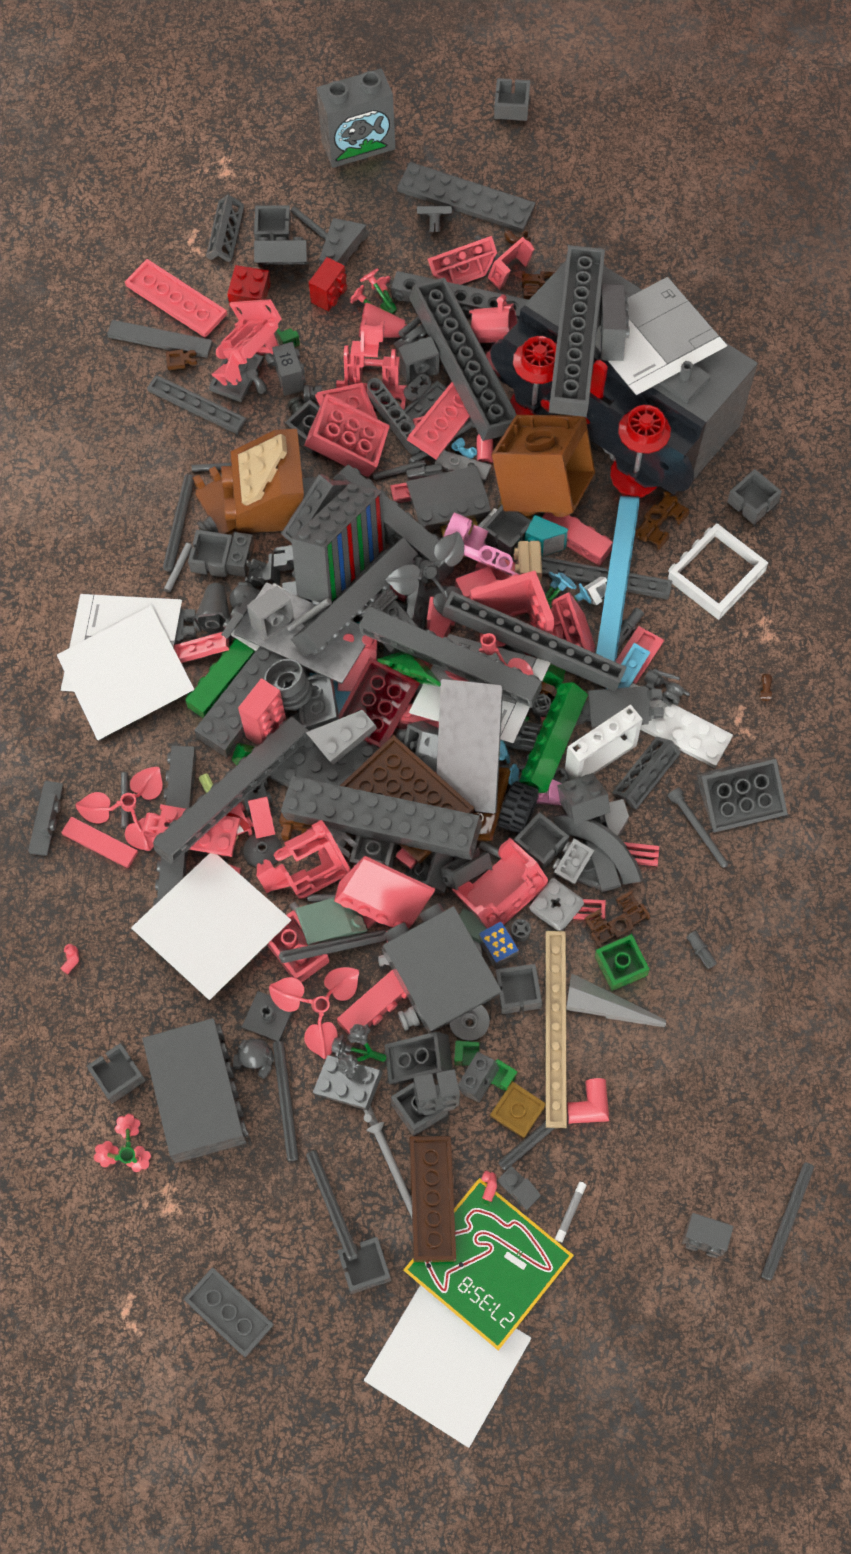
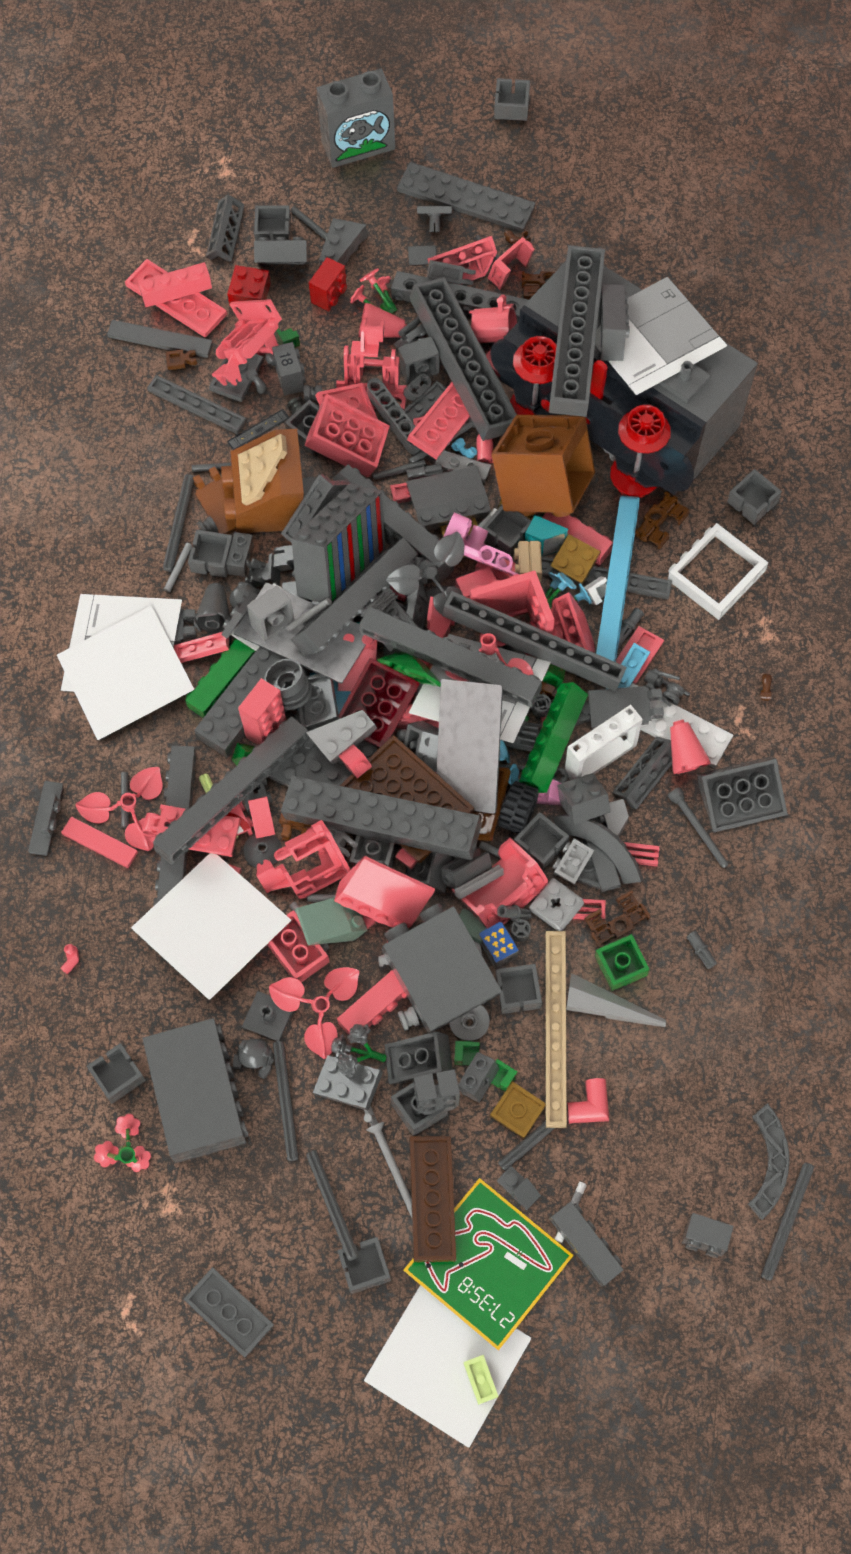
(175, 284): none -> coral brick
(258, 429): none -> sticker
(332, 946): dark grey axle -> none
(355, 761): none -> coral brick
(419, 254): none -> dark grey sticker
(451, 272): none -> dark grey hinge
(479, 881): none -> light grey axle
(480, 1379): none -> yellowish green plate
(491, 1186): coral arm -> none
(513, 912): none -> dark grey axle
(575, 559): none -> pearl gold plate
(586, 1244): none -> dark grey brick
(686, 748): none -> coral cone
(777, 1164): none -> dark grey tile

